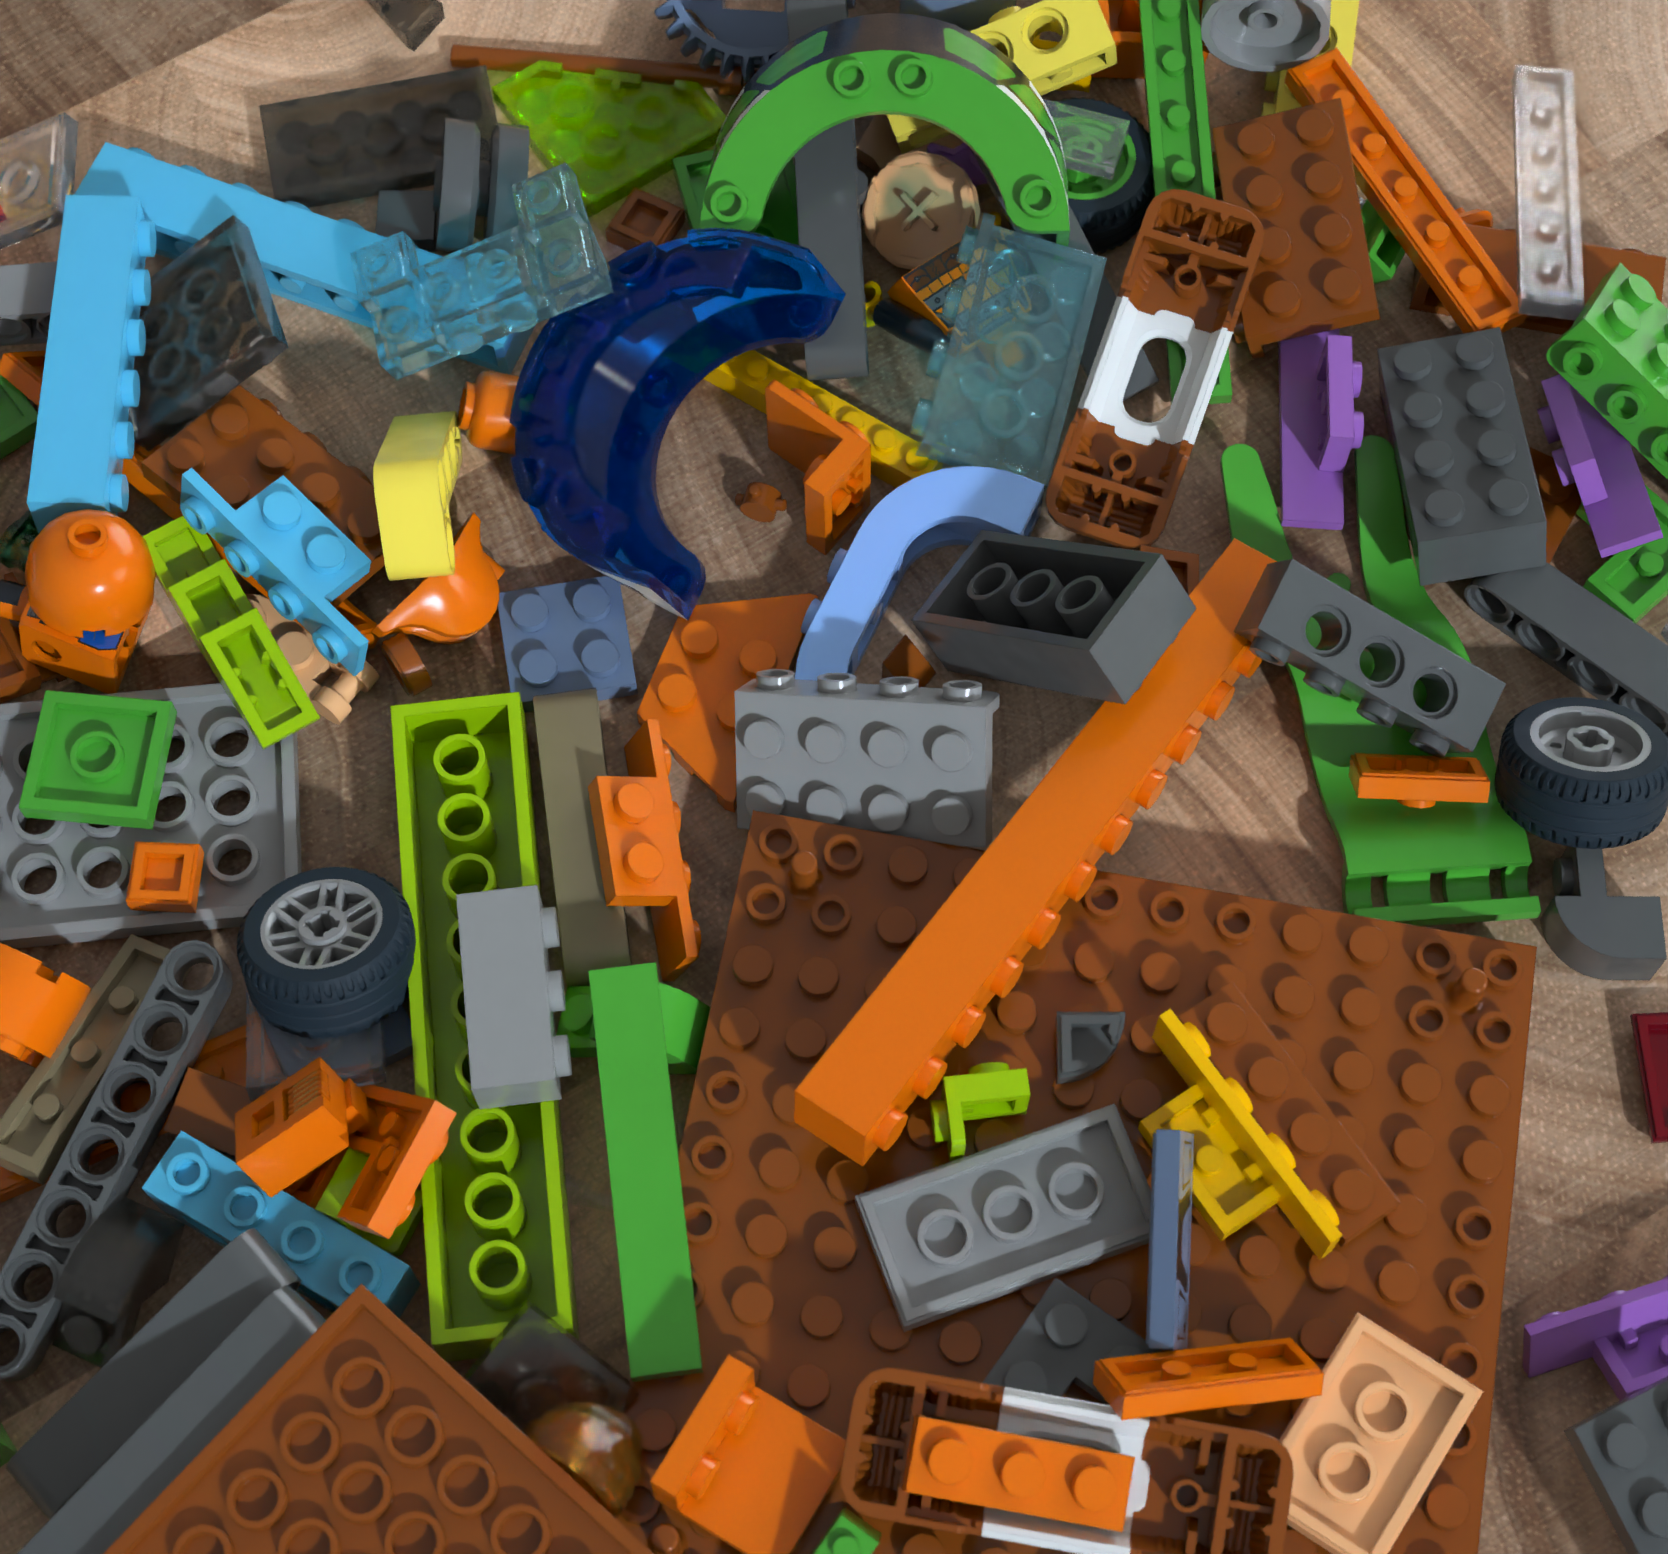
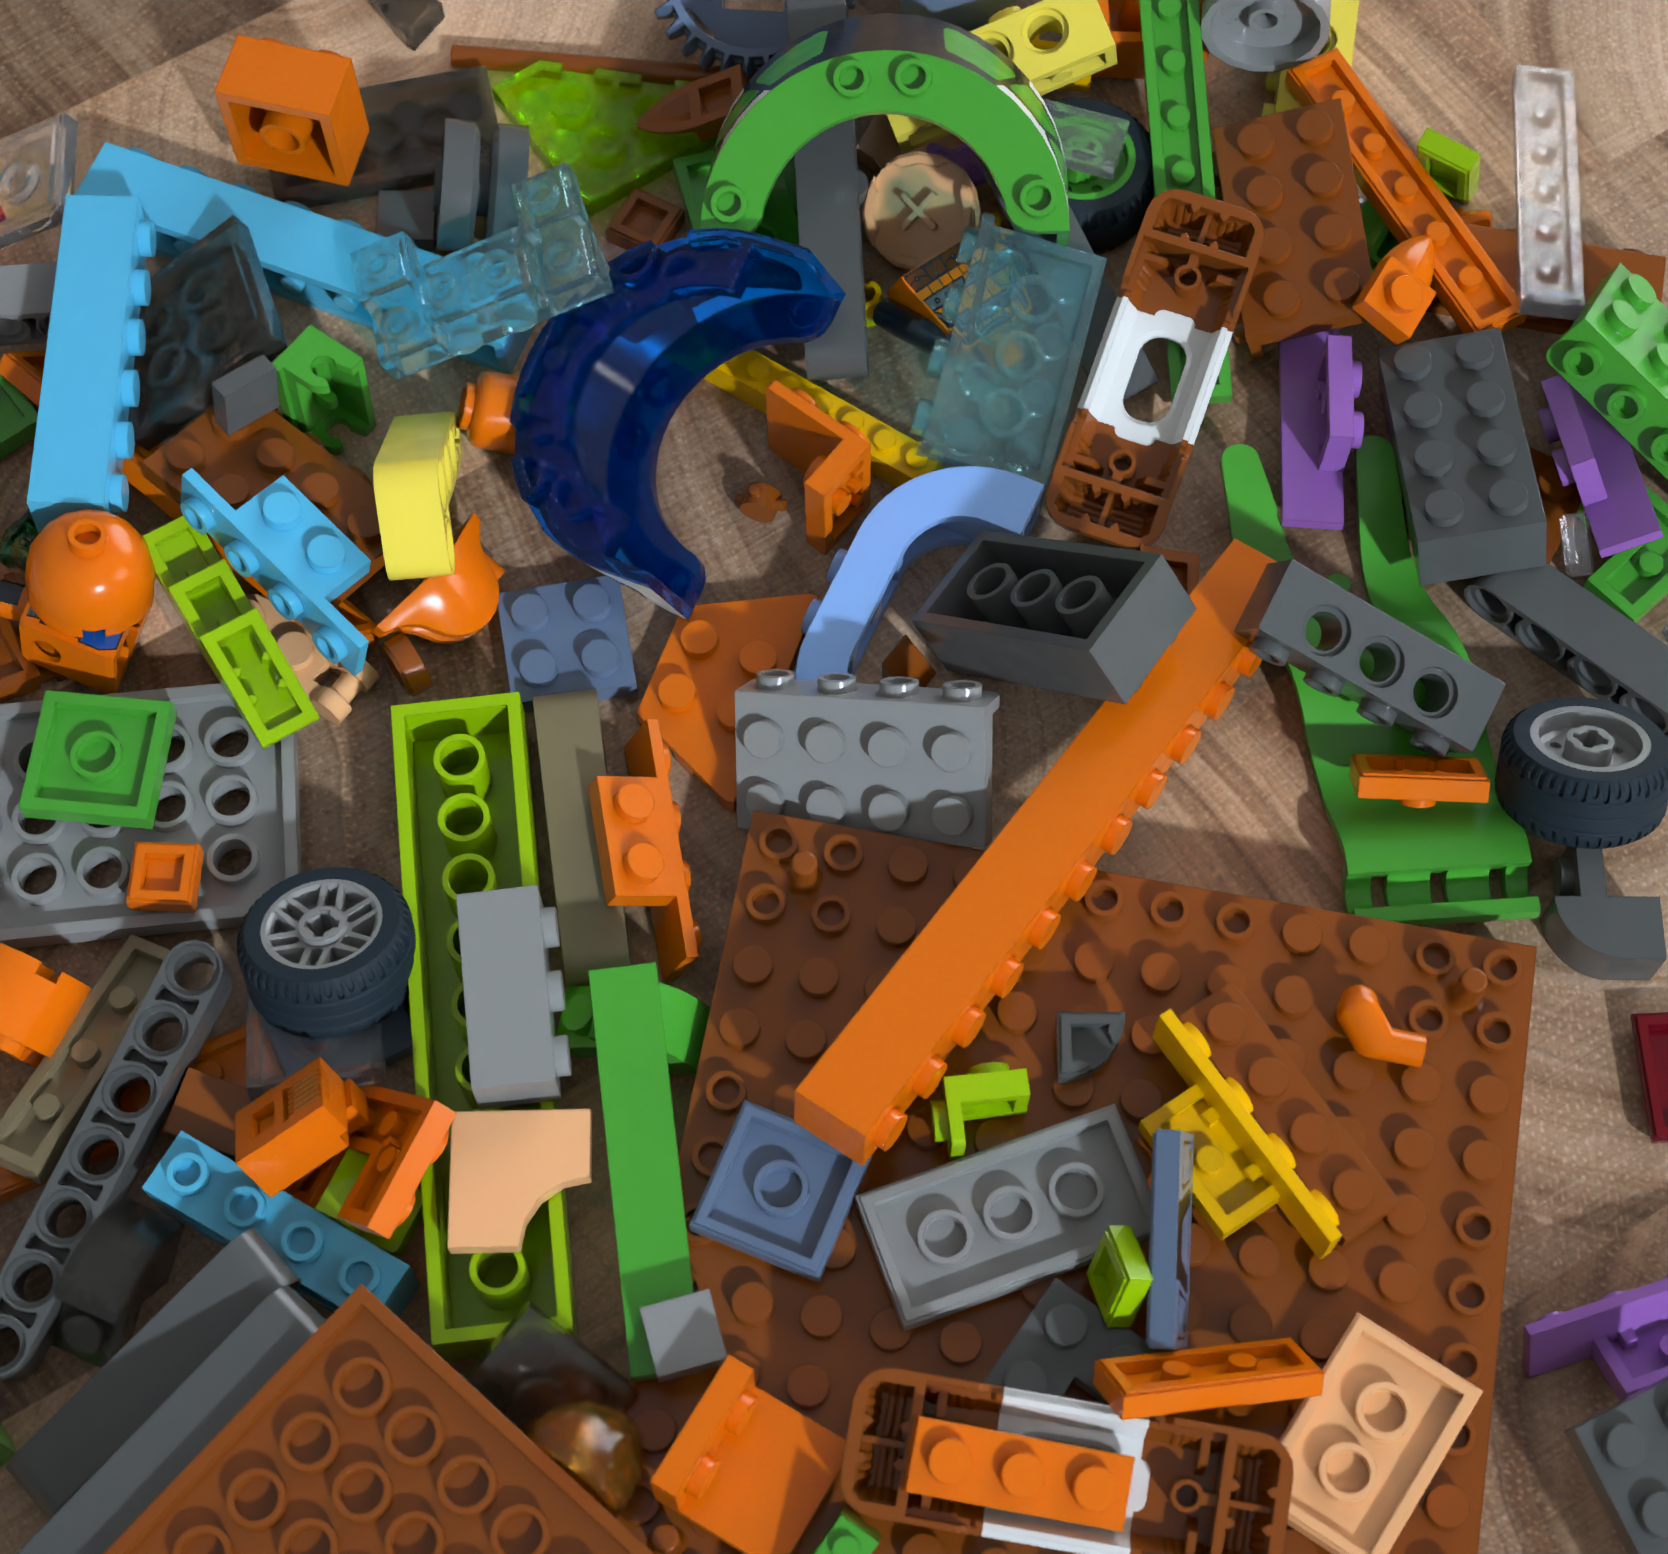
(245, 394): none -> dark grey tile
(292, 109): none -> orange brick
(323, 387): none -> bright green hinge
(507, 1168): none -> light nougat tile
(683, 1335): none -> light grey tile
(696, 105): none -> dark orange plate
(778, 1193): none -> sand blue tile
(1119, 1276): none -> lime tile
(1371, 1032): none -> orange arm
(1399, 289): none -> orange plate
(1449, 165): none -> lime tile
(1576, 544): none -> clear tile

